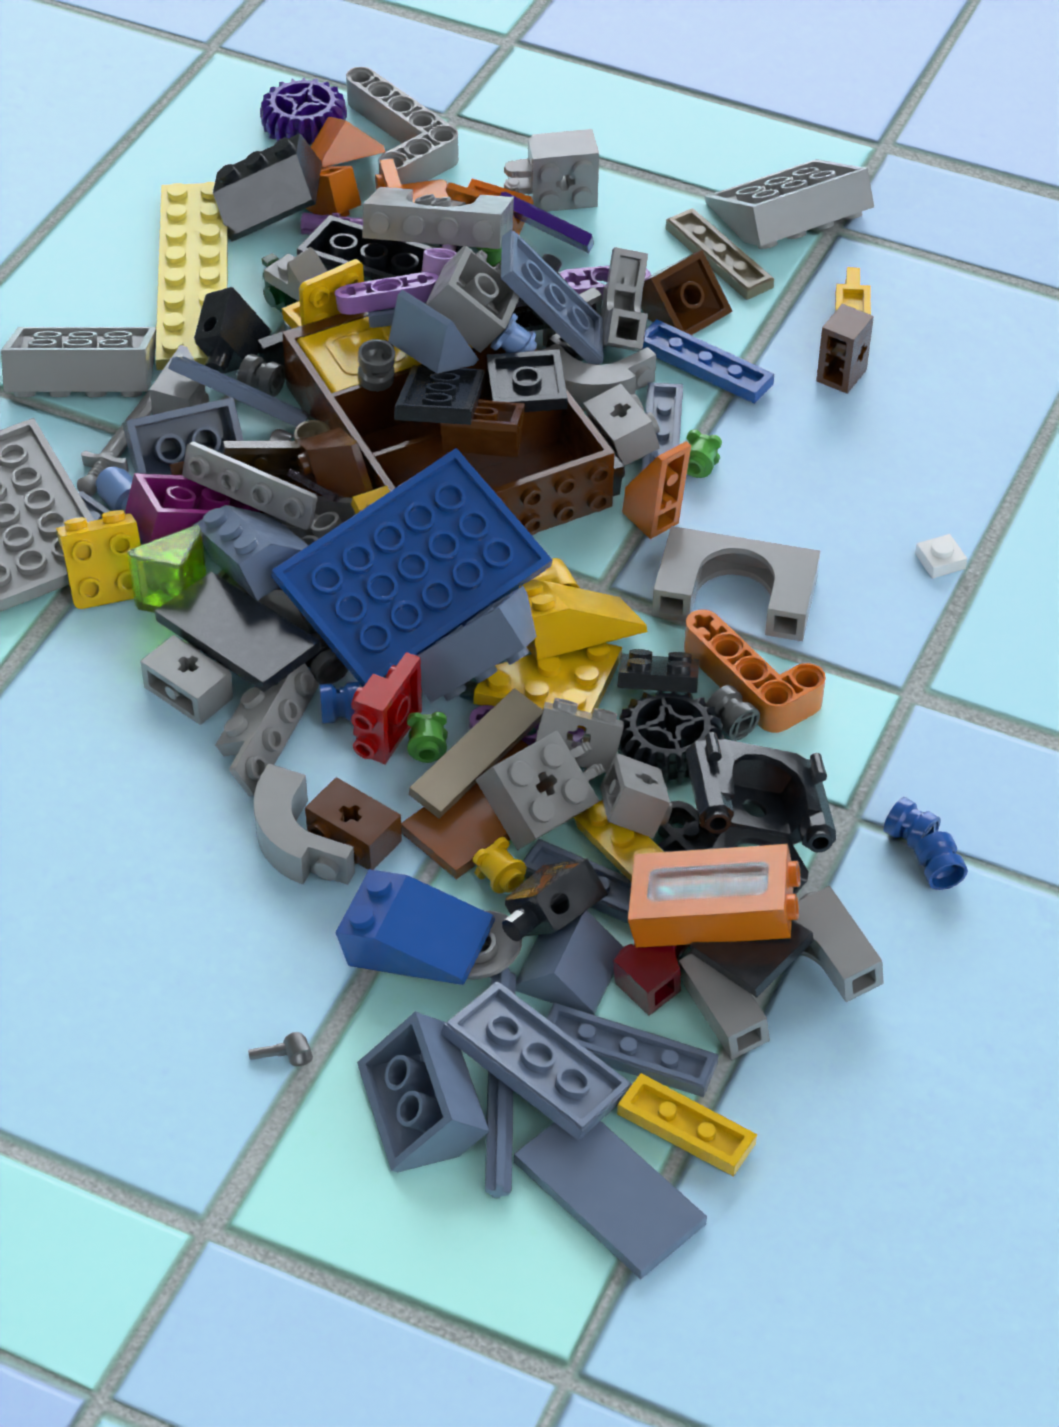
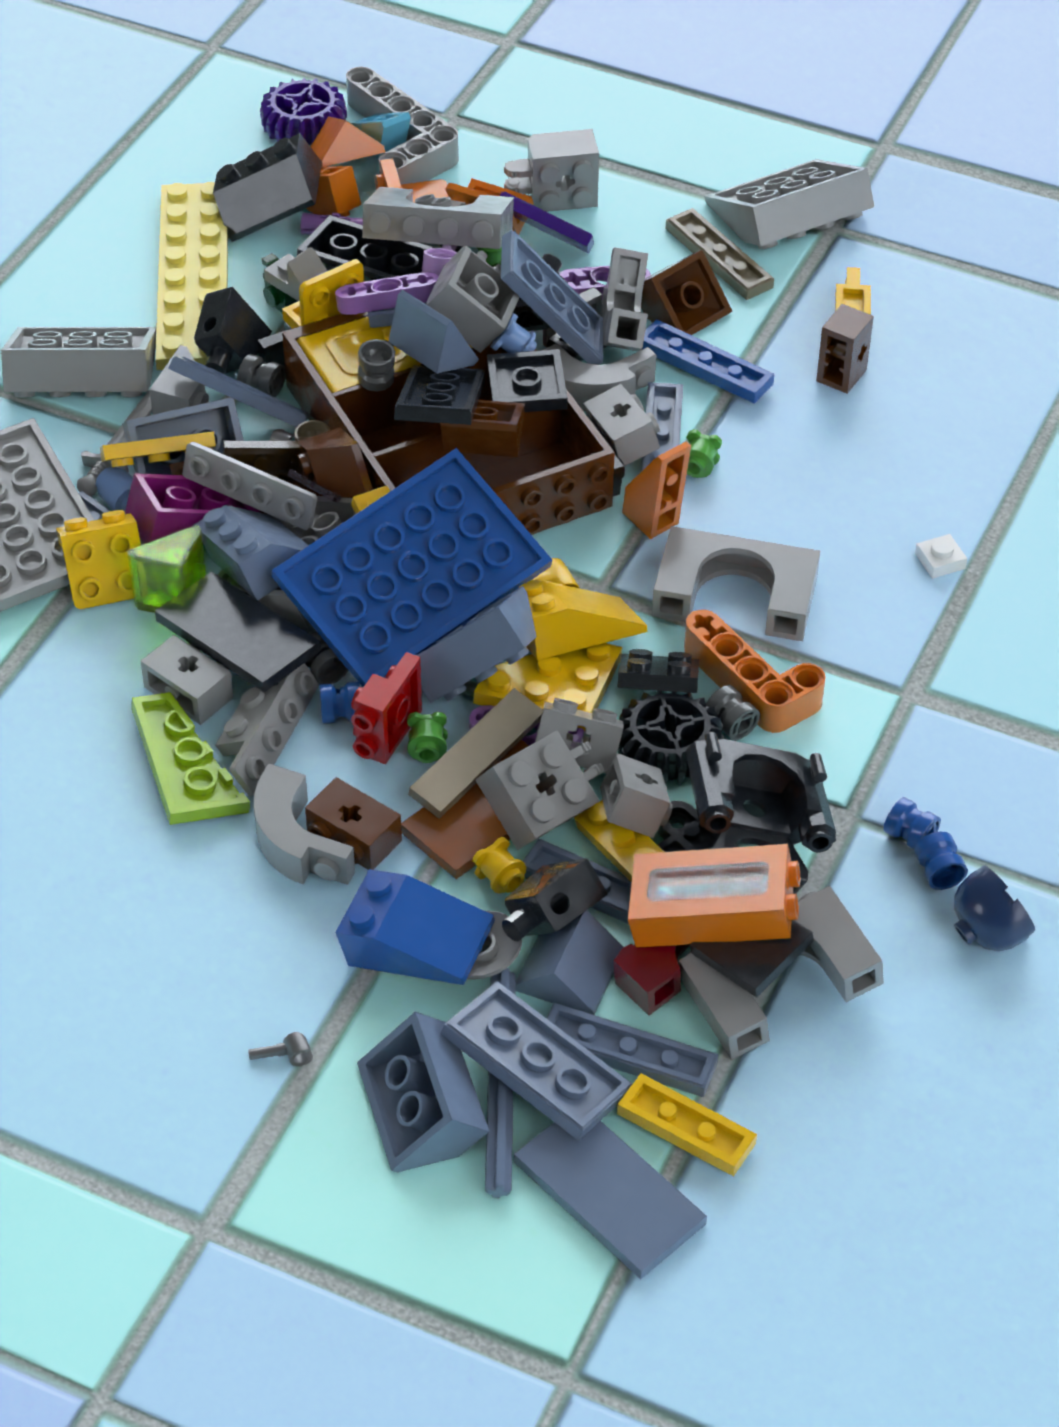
(156, 449): none -> yellow plate
(183, 765): none -> lime wing
(386, 128): none -> medium azure slope
(989, 912): none -> dark blue cylinder

